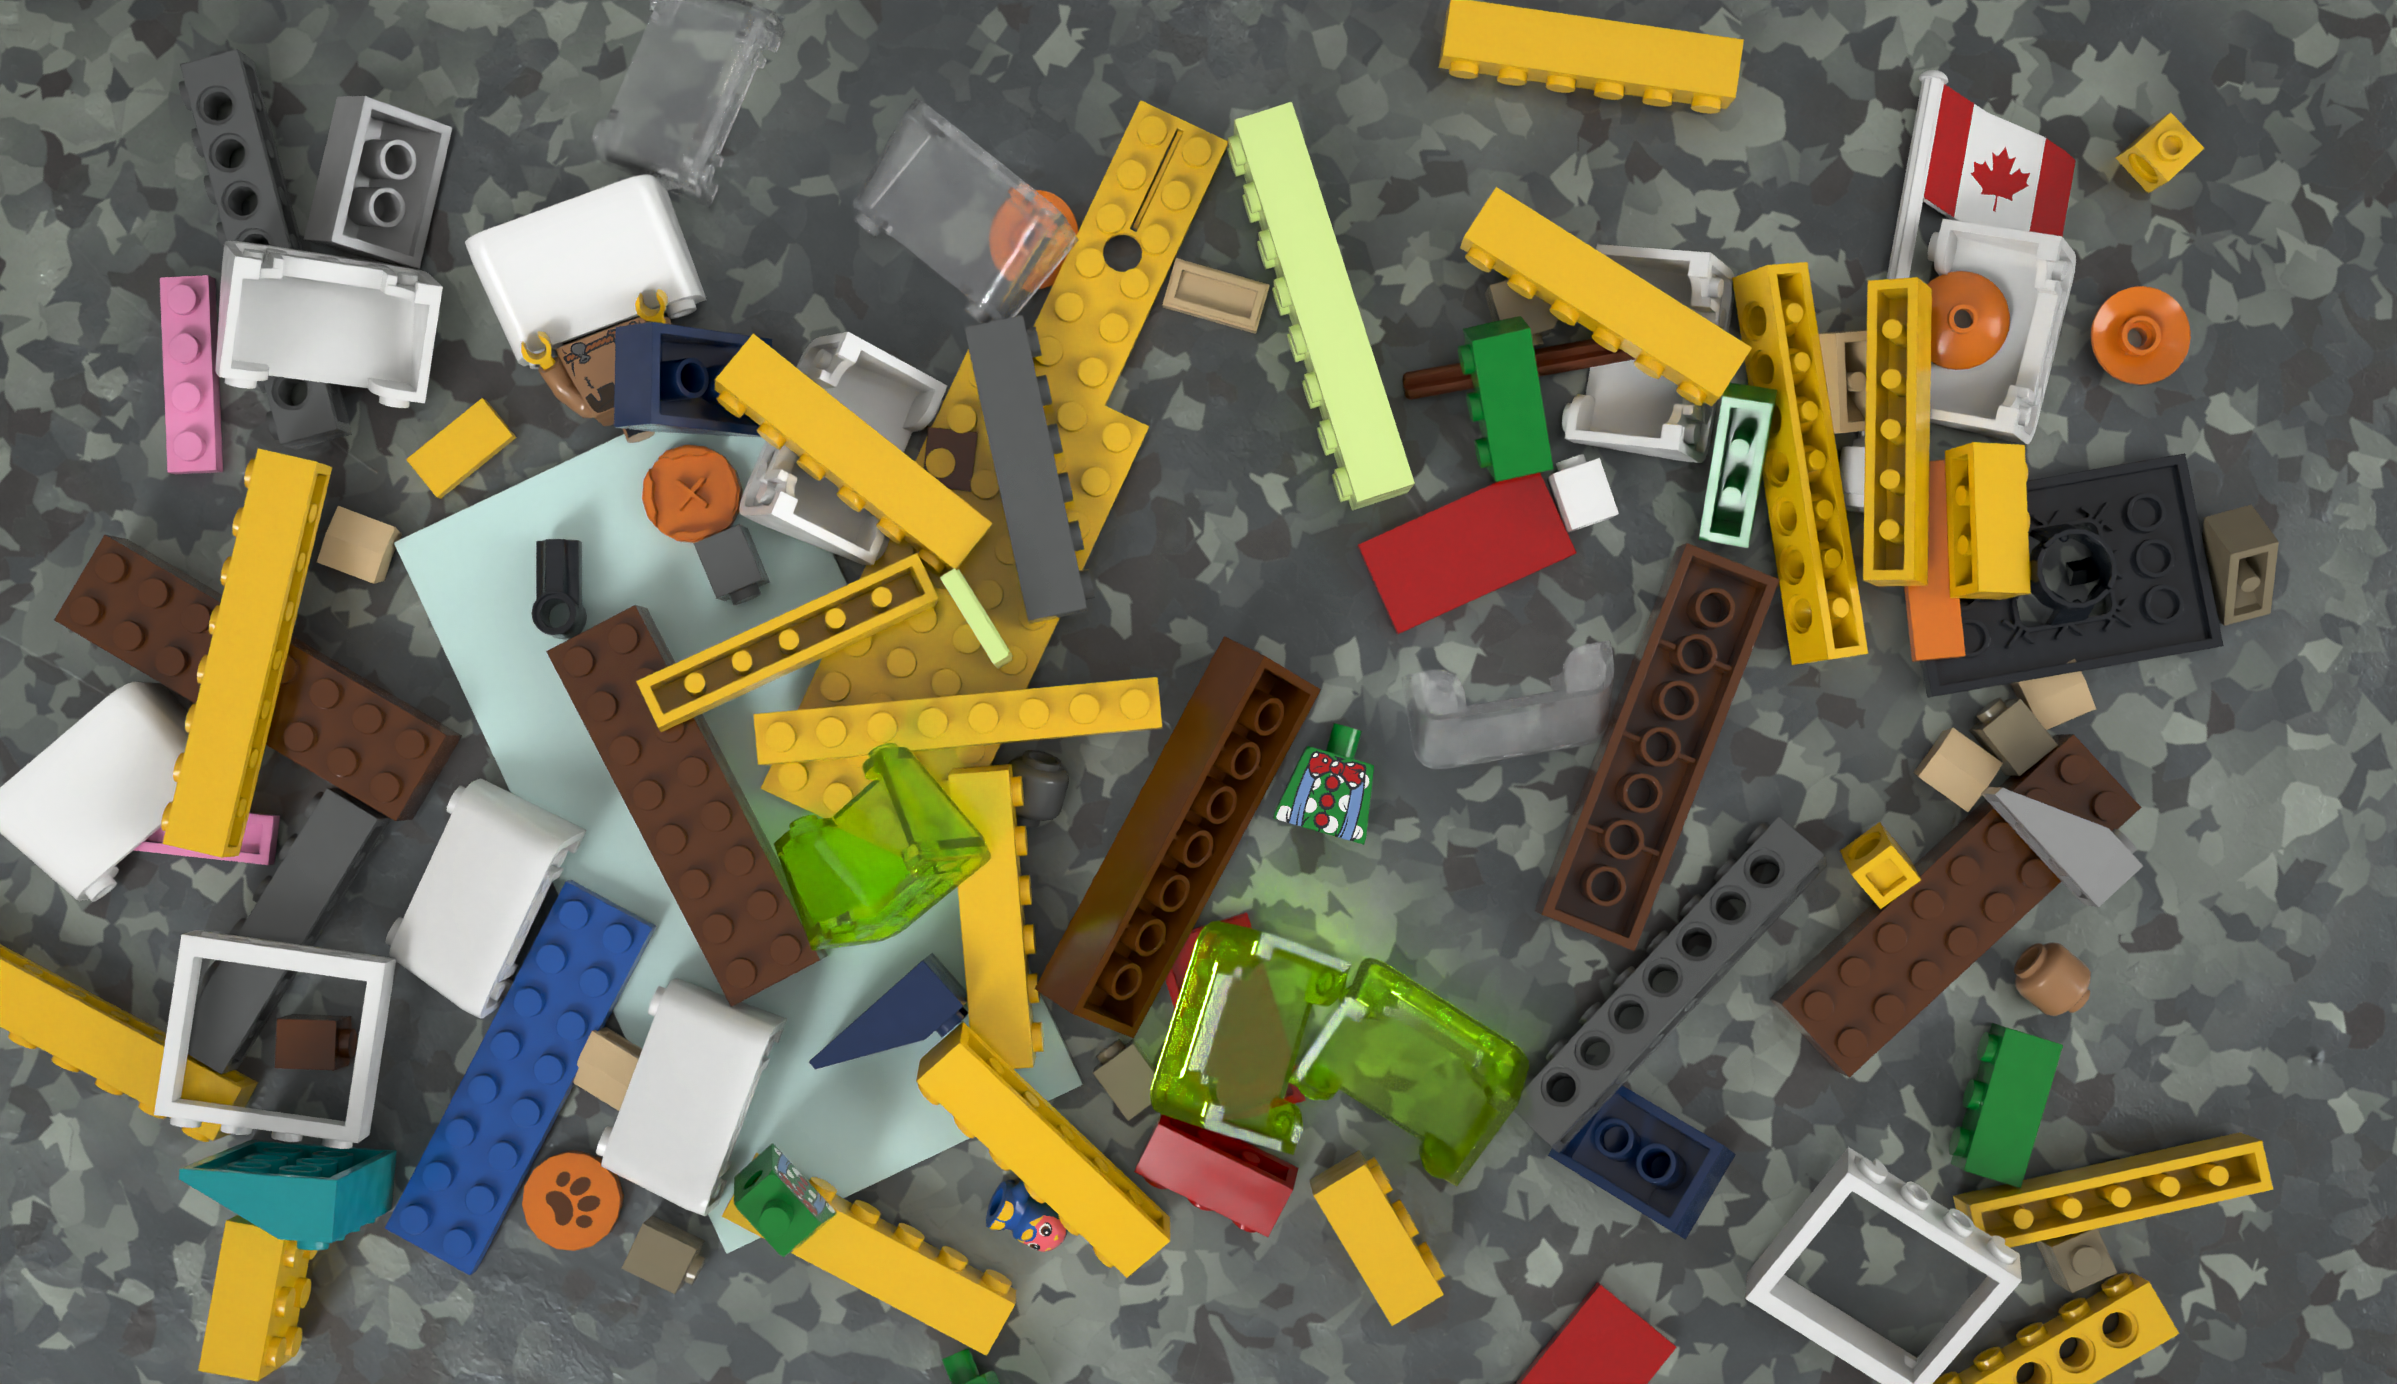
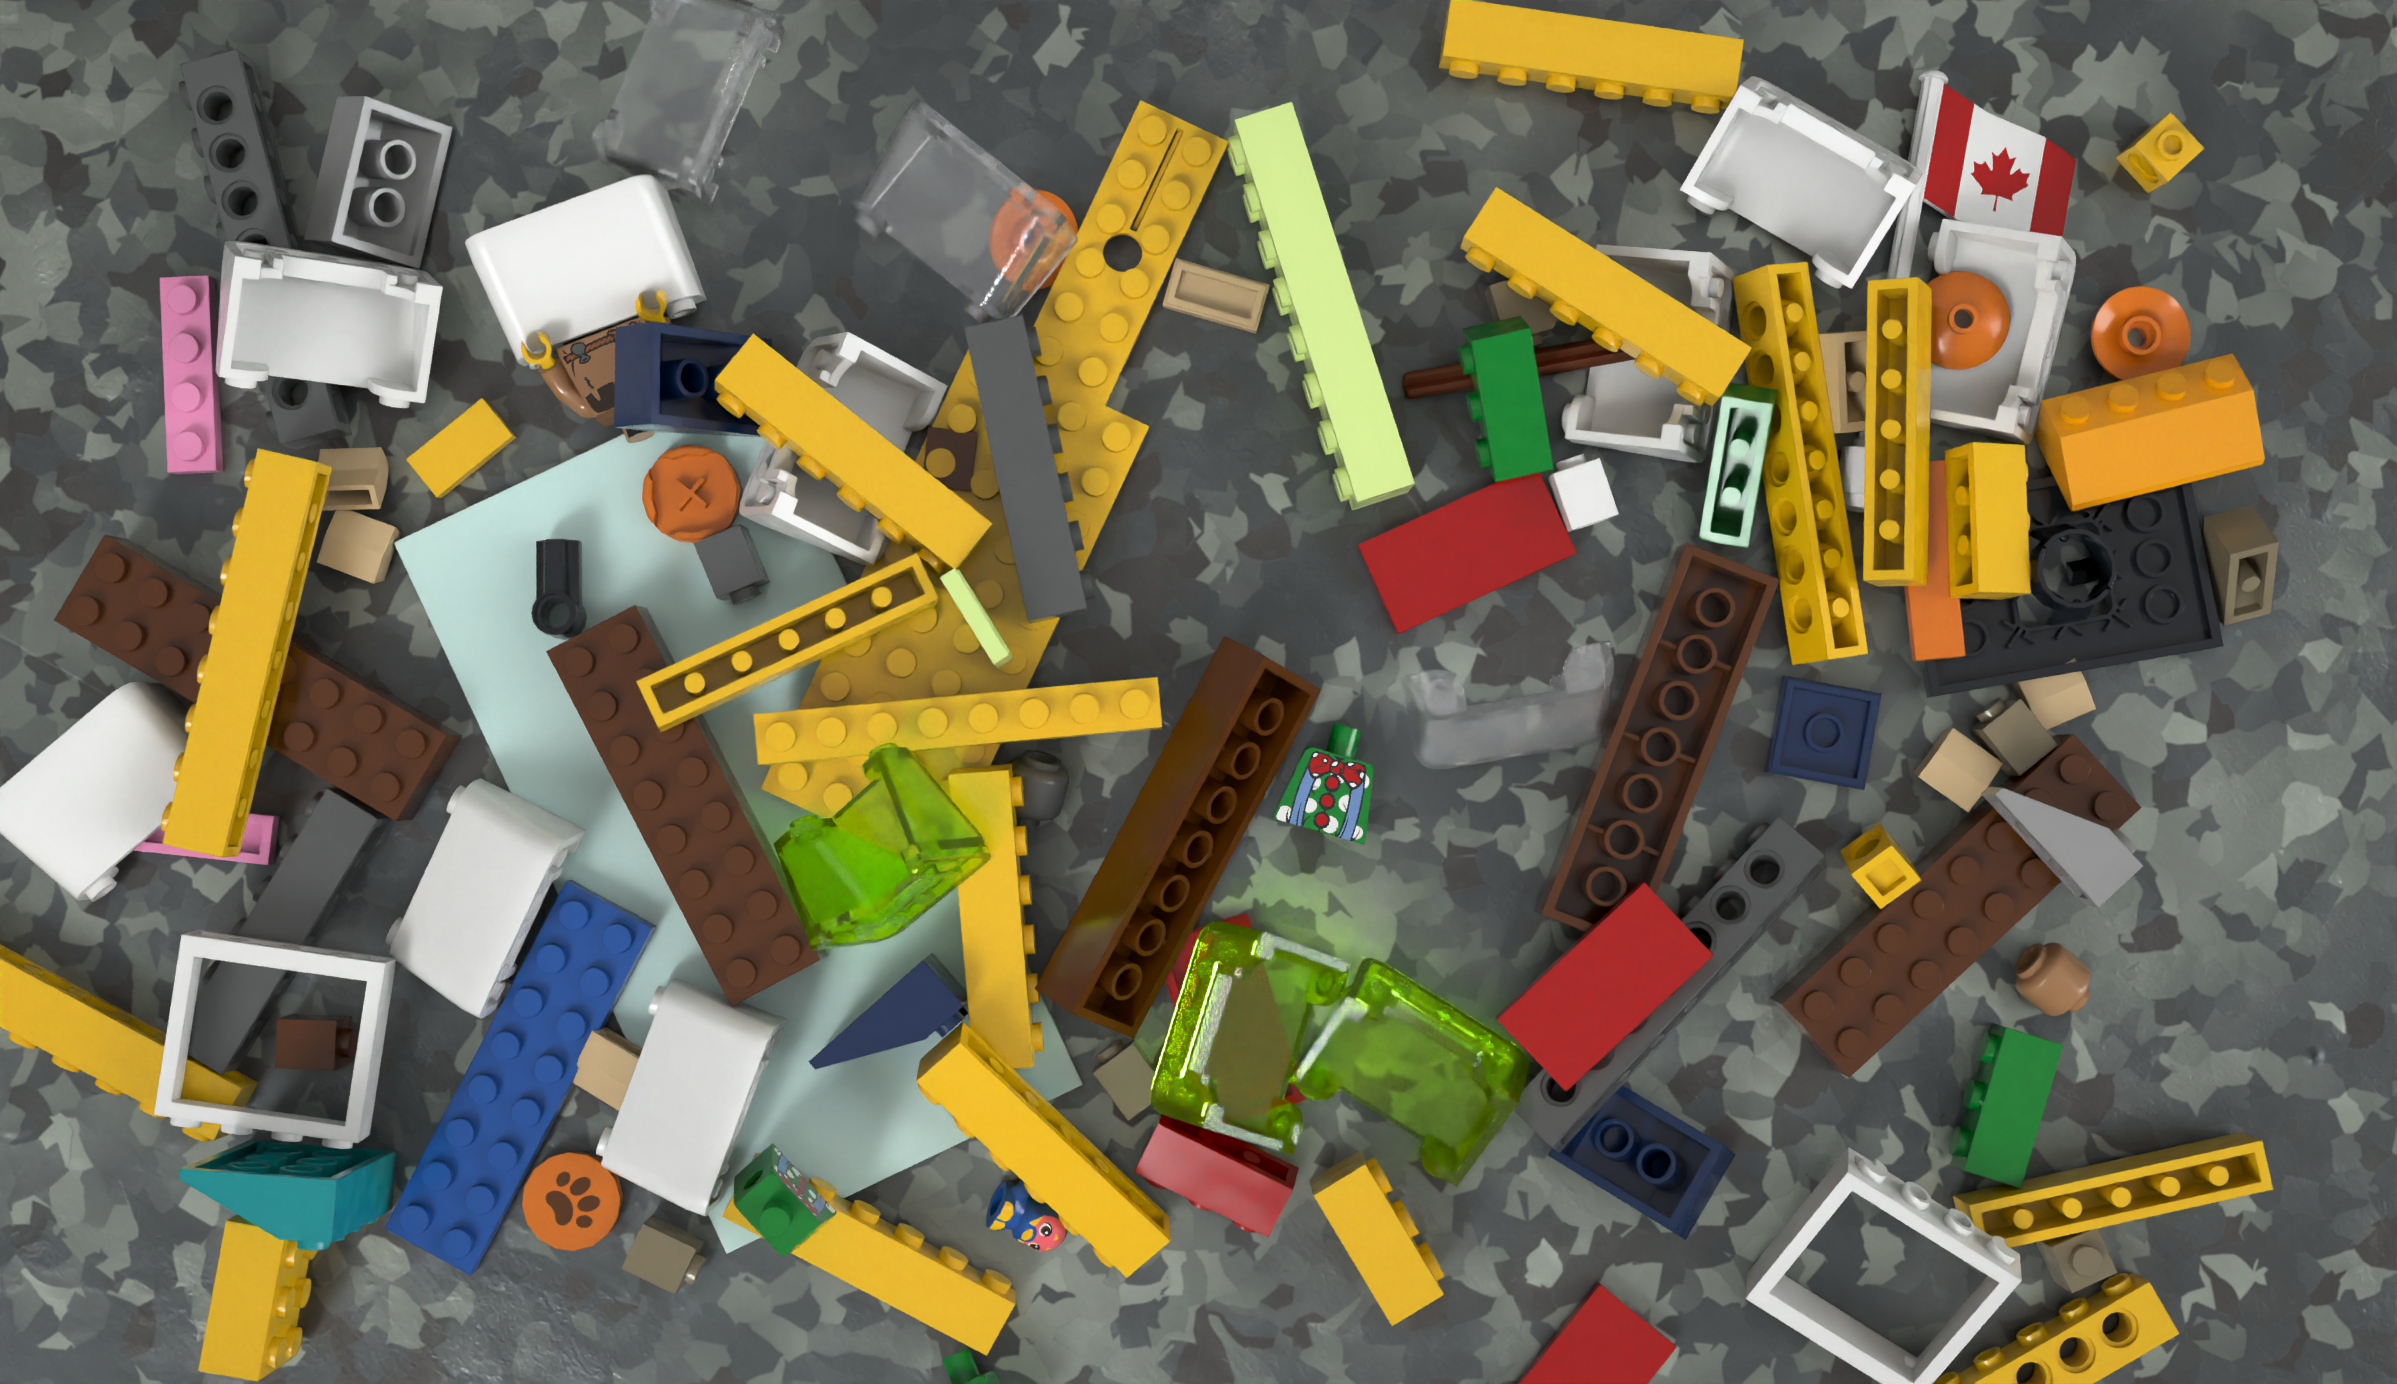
(356, 478): none -> tan piece
(1604, 986): none -> red tile
(1802, 179): none -> white windscreen
(1823, 732): none -> dark blue tile
(2150, 432): none -> light orange slope

